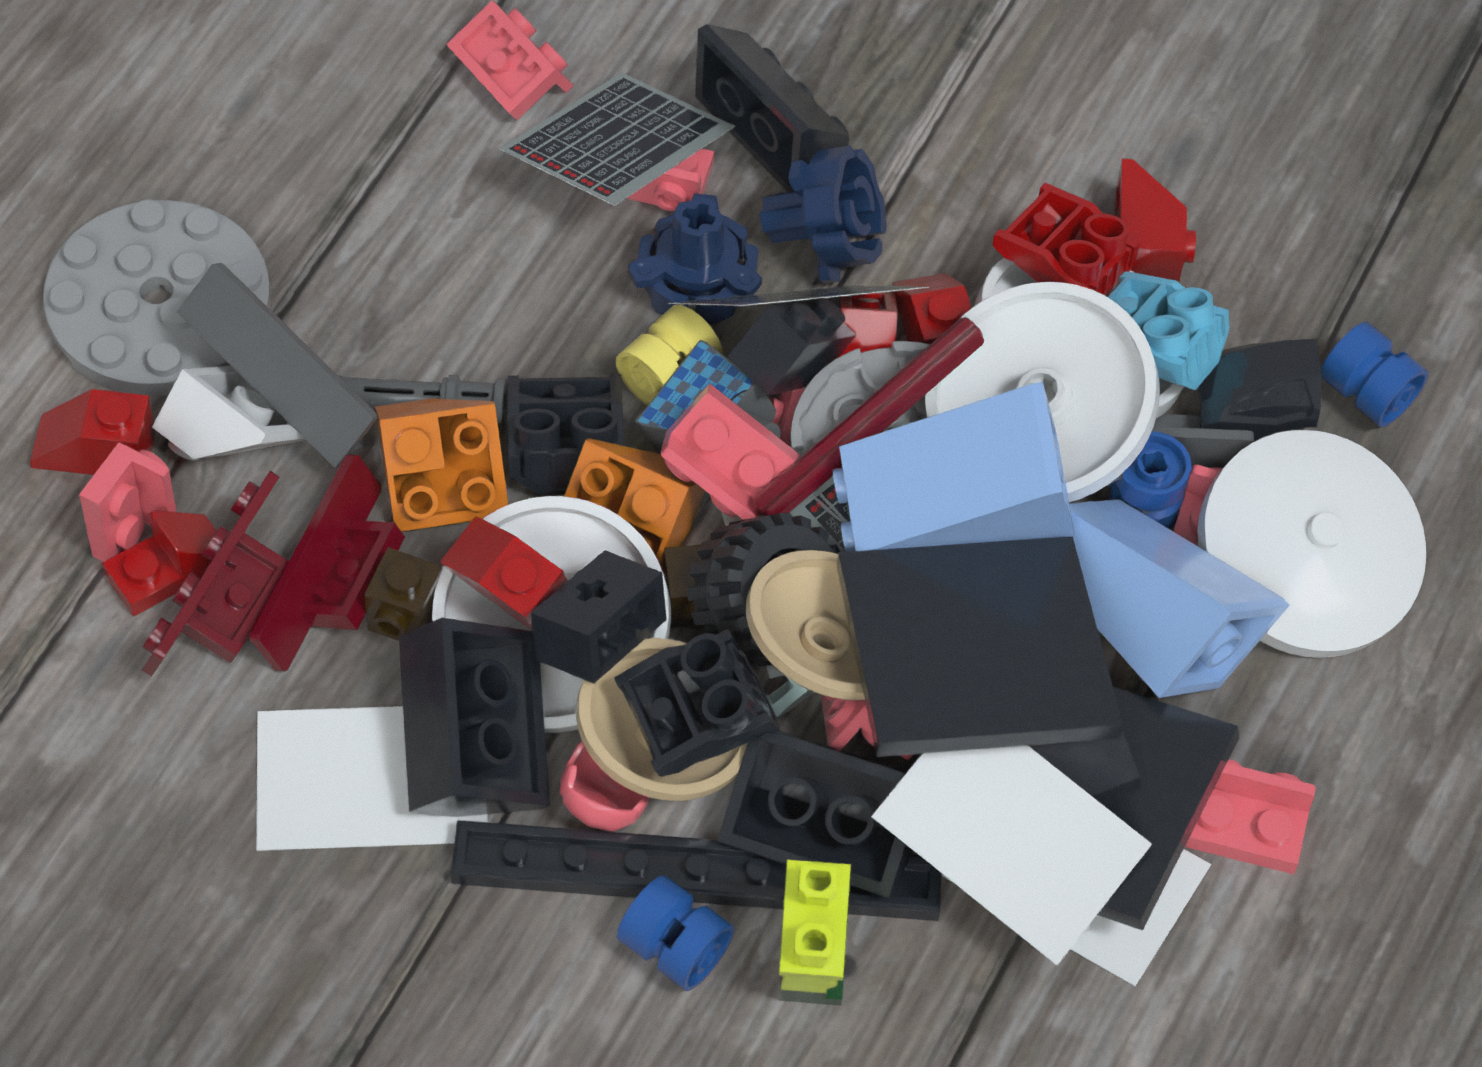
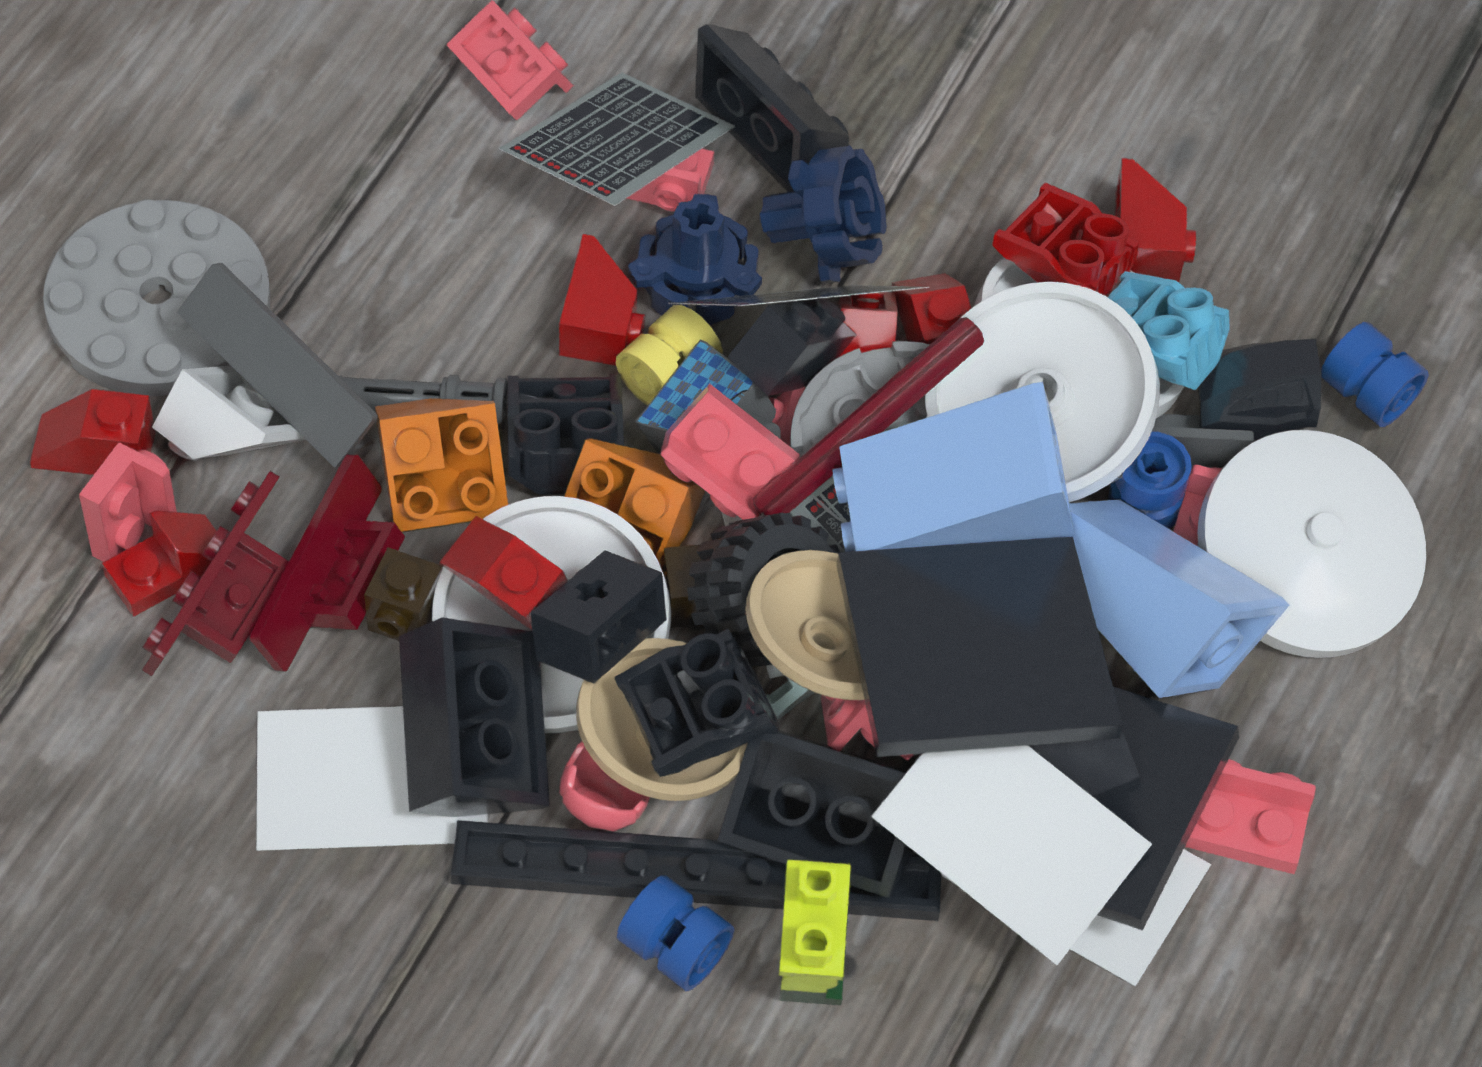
(598, 308): none -> red slope

